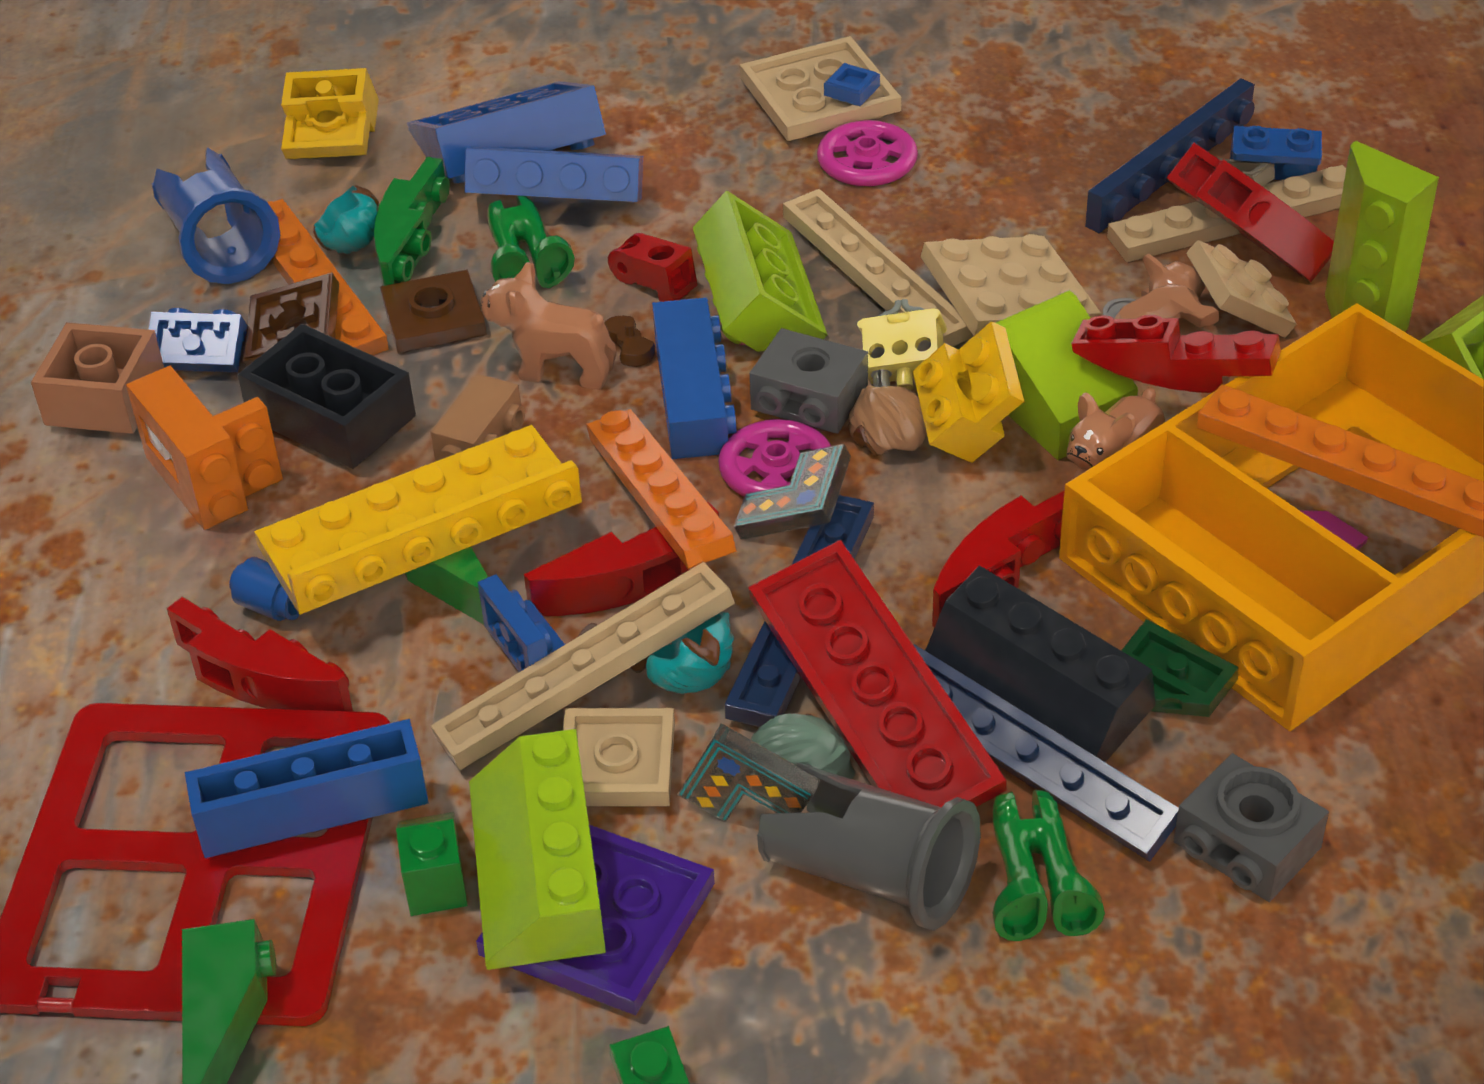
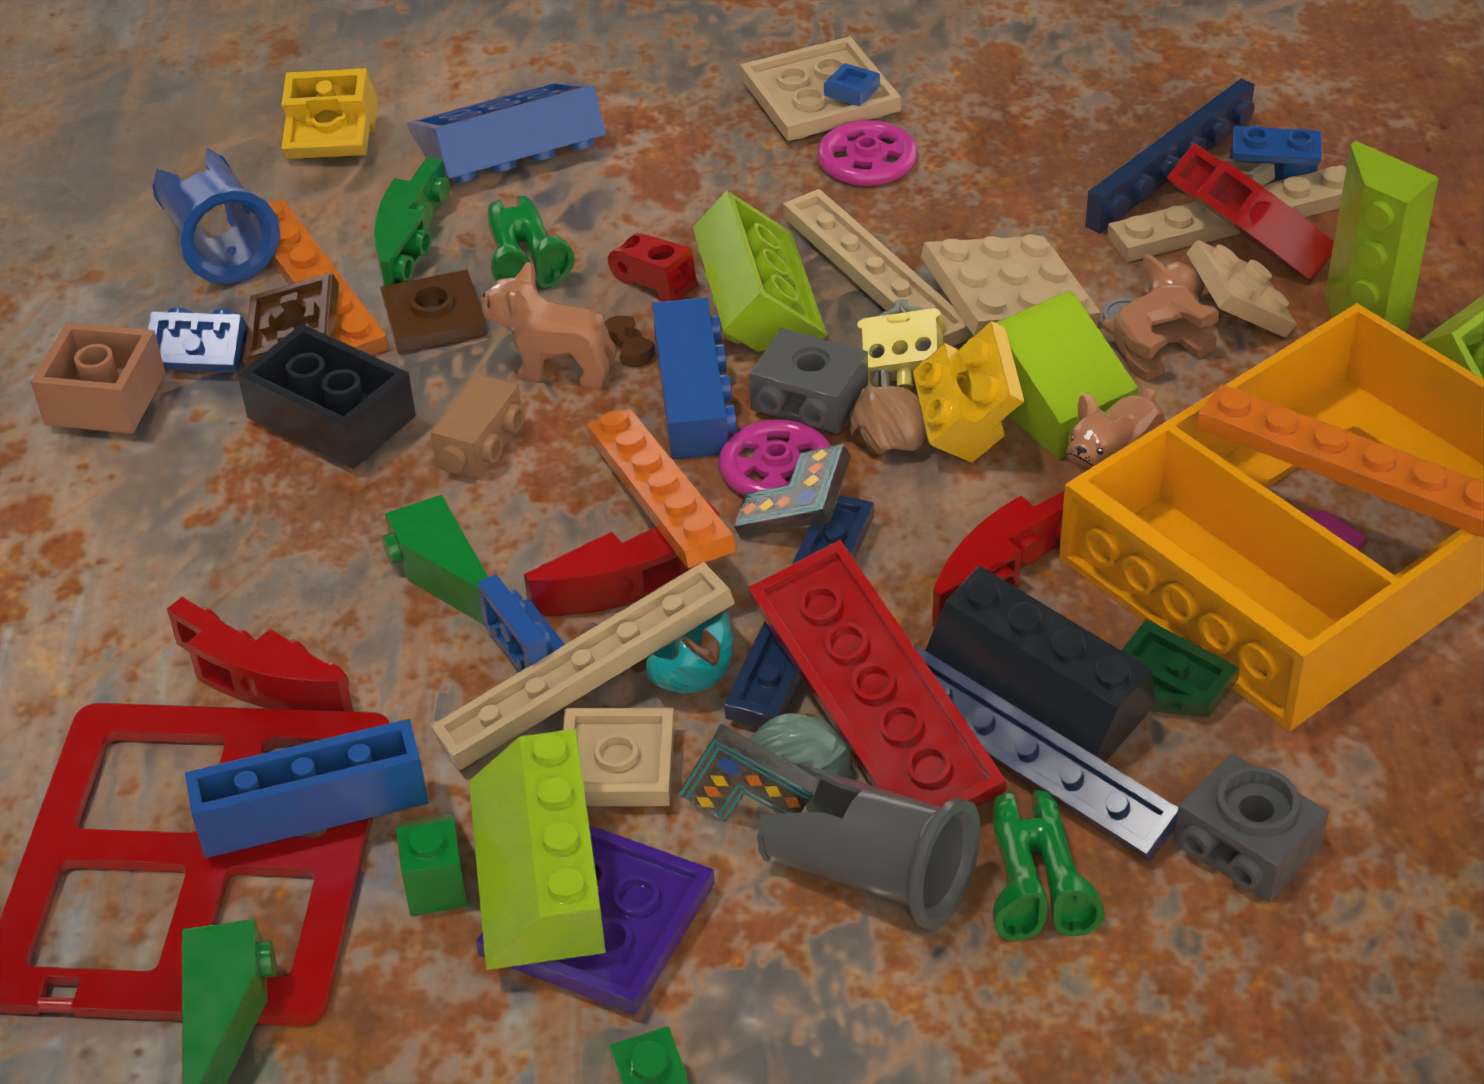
(204, 456): orange brick -> none
(258, 589): blue brick -> none
(348, 221): teal hair -> none
(417, 518): yellow bracket -> none
(553, 174): blue brick -> none
(1158, 355): red slope -> none

